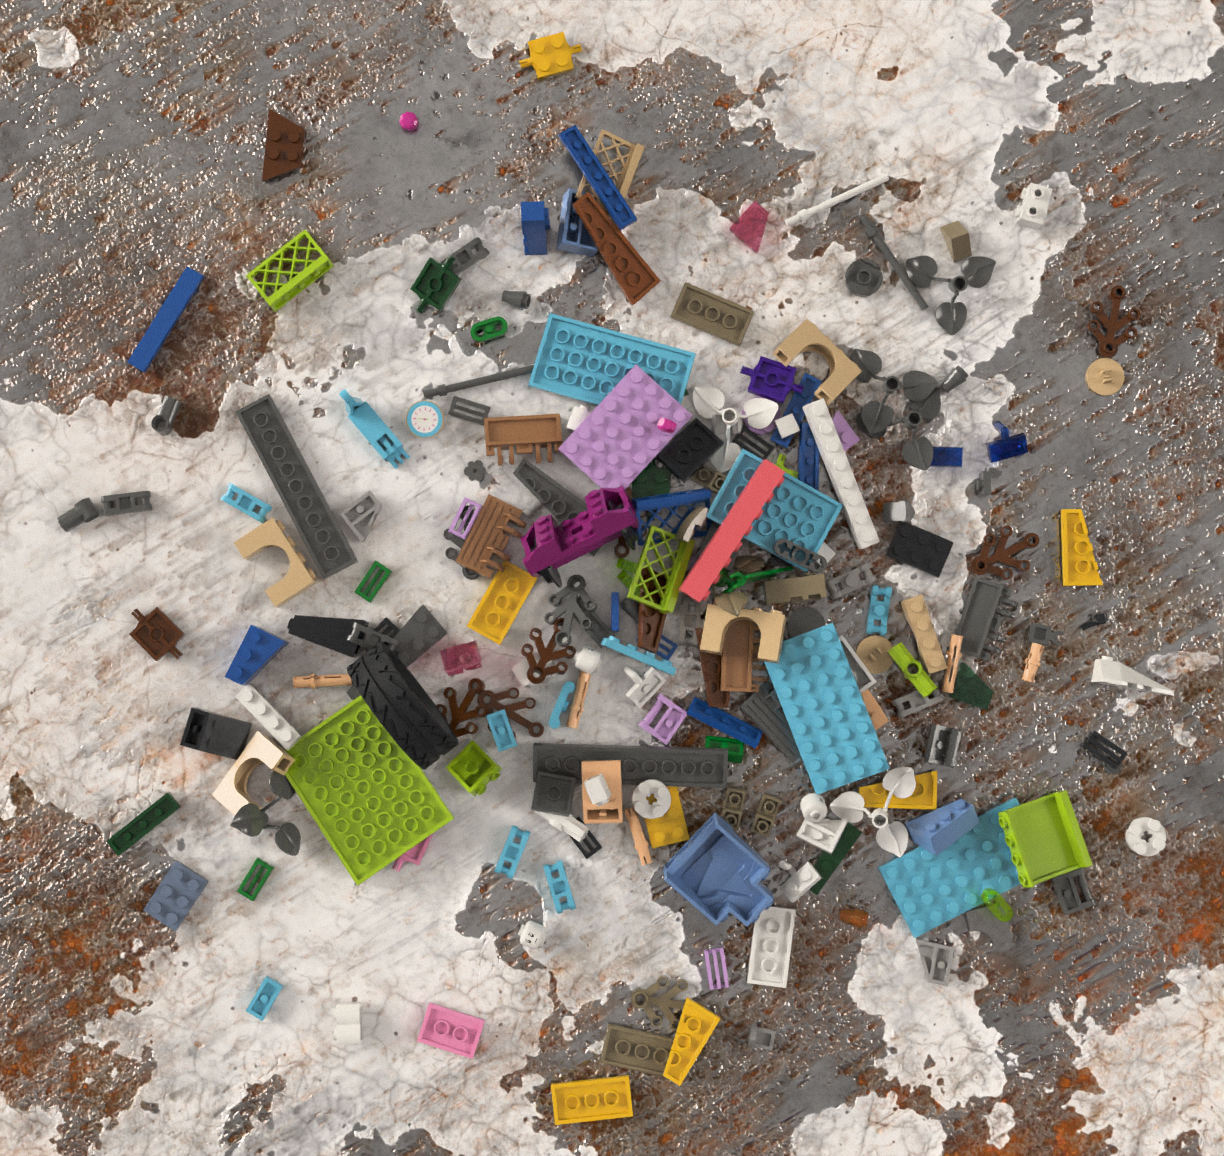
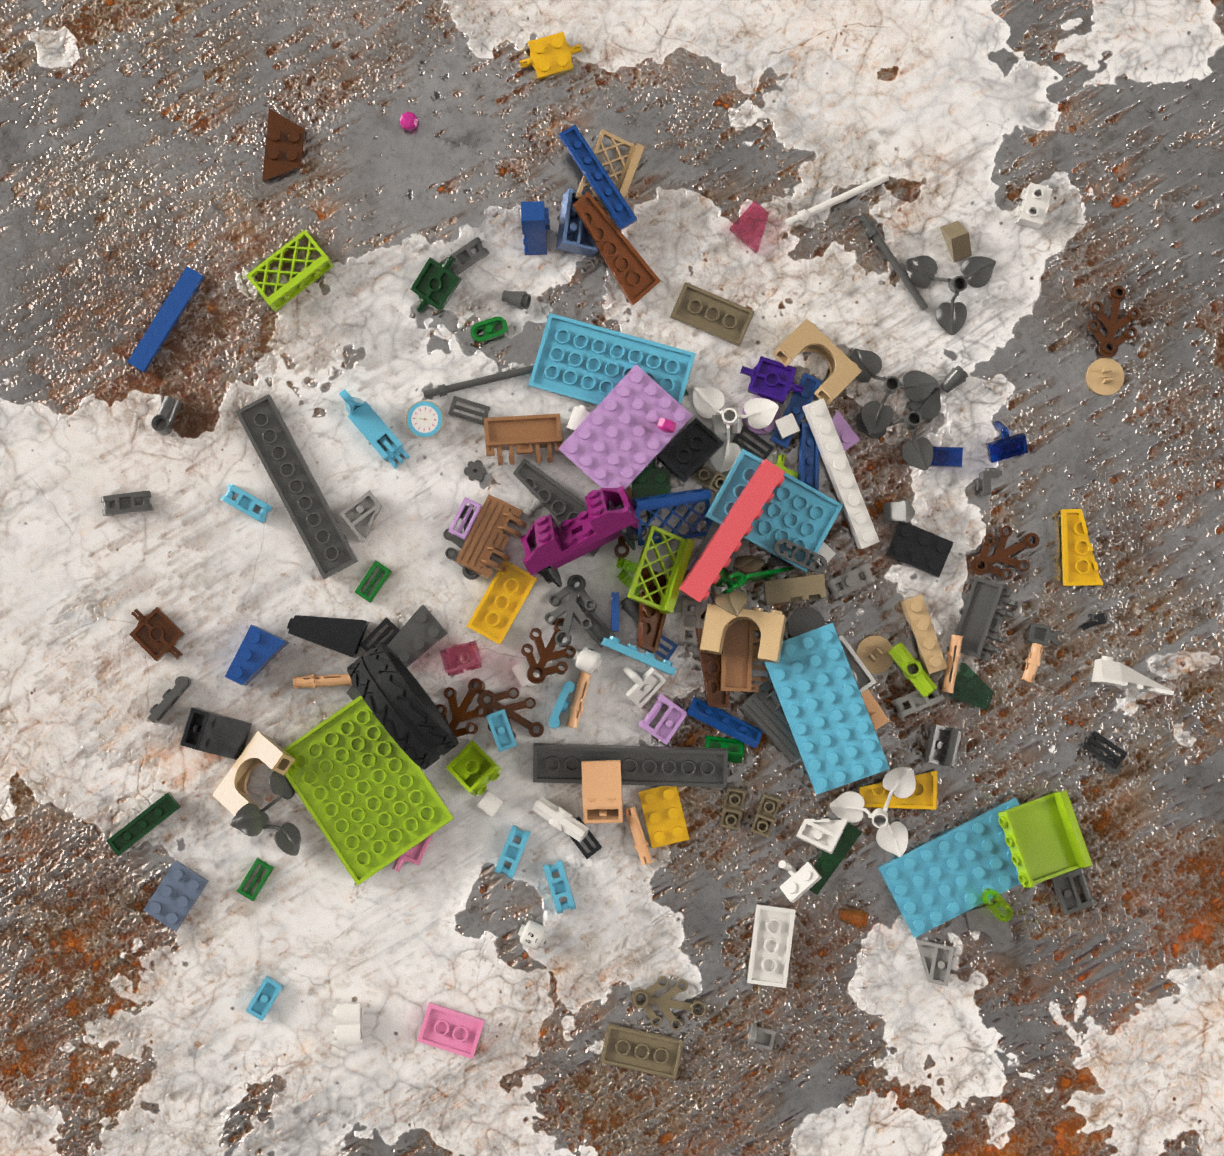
(82, 513): dark grey piece -> none
(169, 699): none -> dark grey plate
(268, 716): white plate -> none
(272, 535): tan arch -> none
(371, 637): dark grey plate -> none
(490, 803): none -> white tile
(553, 794): dark grey plate -> none
(591, 1100): yellow plate -> none
(597, 790): white brick -> none
(642, 805): white plate -> none
(691, 1035): yellow wing -> none
(695, 518): dark tan slope -> none
(719, 985): lavender tile -> none
(720, 874): medium blue panel -> none
(813, 807): white head -> none
(863, 277): dark grey tile -> none
(878, 610): medium azure plate -> none
(942, 826): medium blue wedge -> none
(1155, 842): white plate -> none

